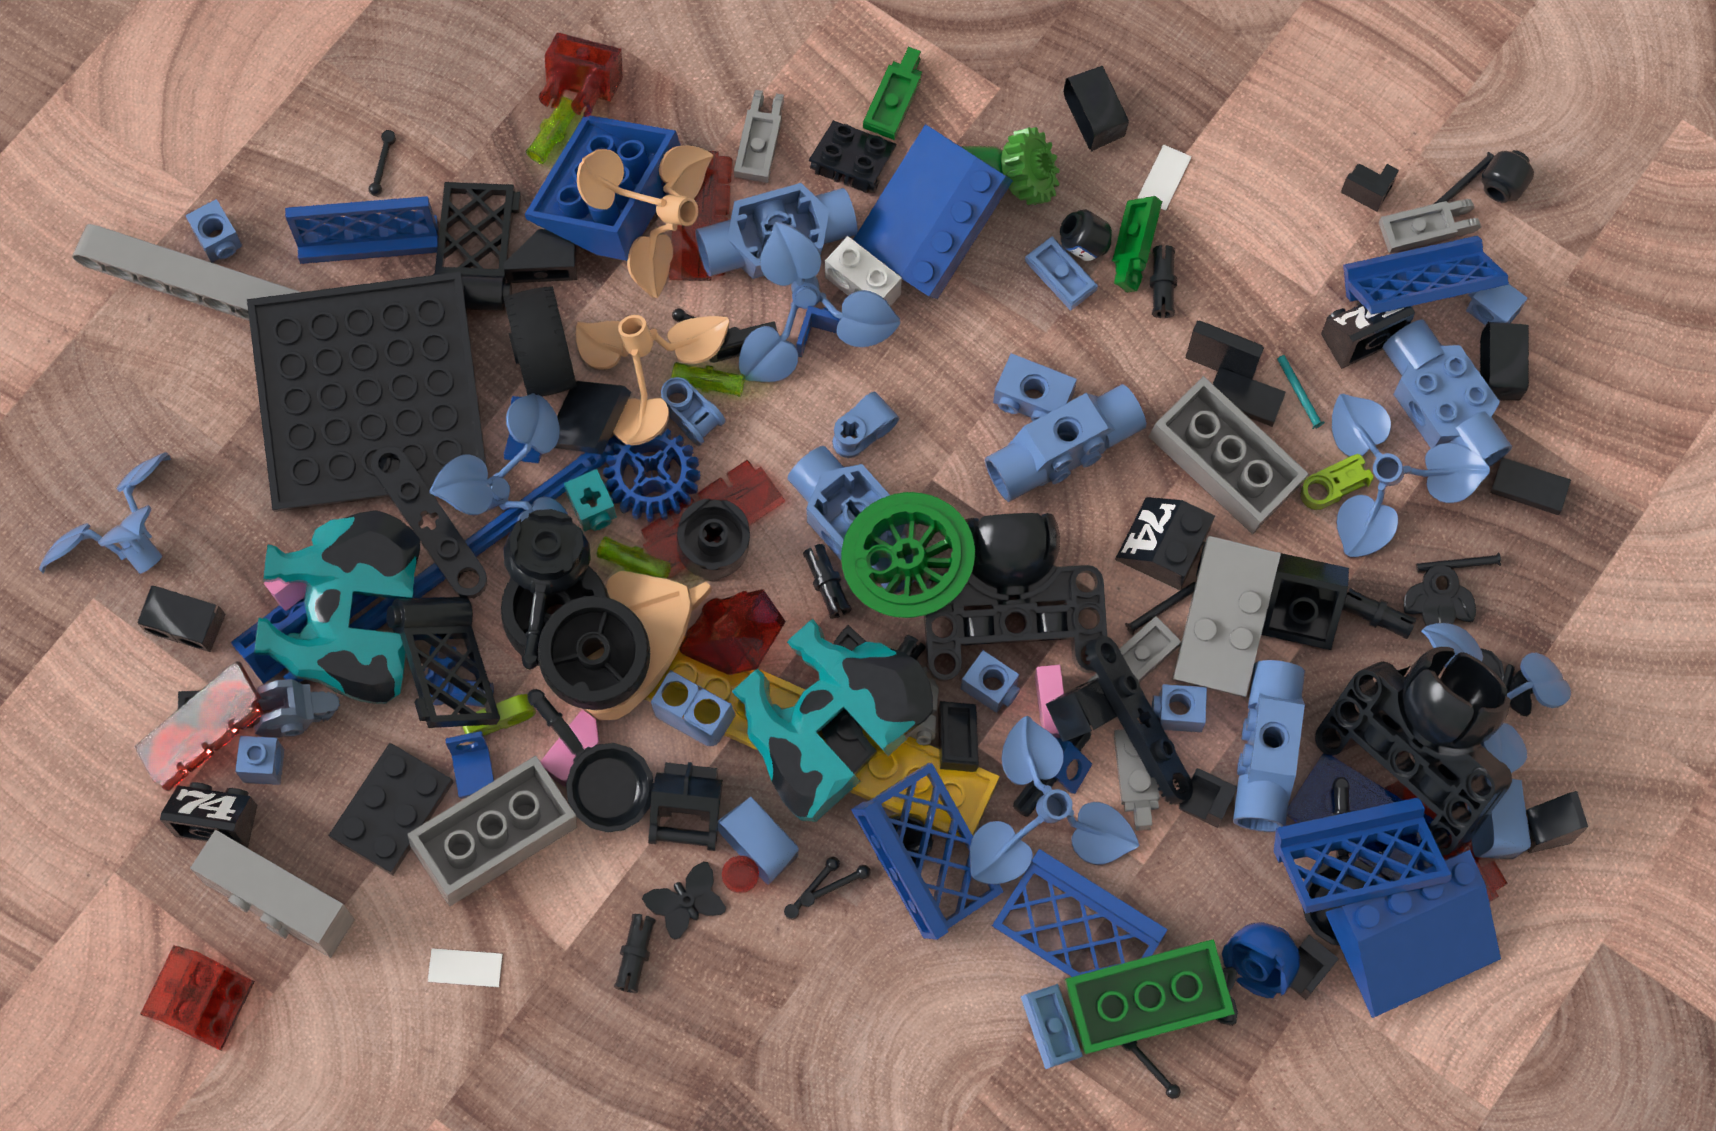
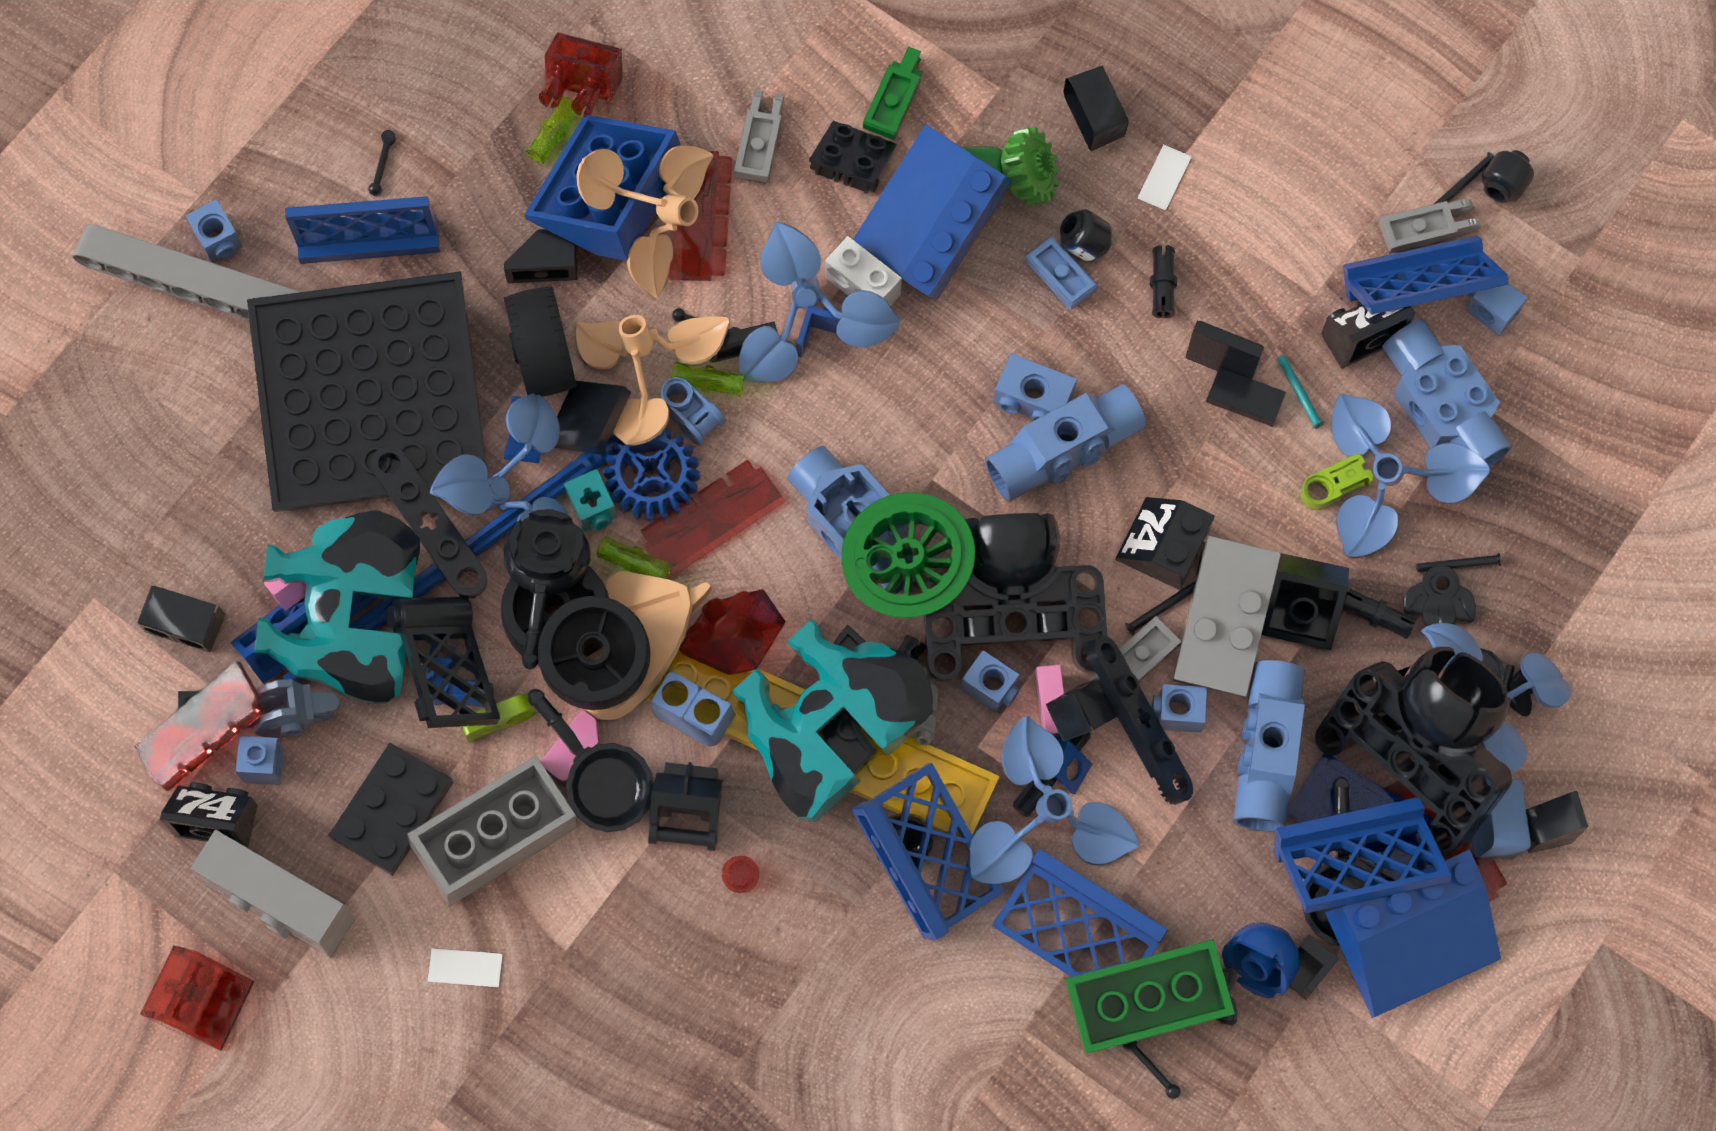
(129, 534): medium blue plant -> none
(470, 763): blue bracket -> none
(482, 287): black piece -> none
(634, 953): black pin -> none
(686, 903): black piece -> none
(713, 519): black brick -> none
(742, 238): medium blue brick -> none
(757, 836): medium blue piece -> none
(808, 898): black hinge -> none
(827, 581): black pin -> none
(832, 864): black hinge -> none
(867, 421): medium blue piece -> none
(958, 736): black tile -> none
(1051, 1026): medium blue plate -> none
(1135, 241): green hinge -> none
(1137, 788): light grey hinge -> none
(1209, 798): black panel -> none
(1228, 455): light grey brick -> none
(1368, 186): black panel -> none
(1505, 359): black piece -> none
(1530, 486): black tile -> none

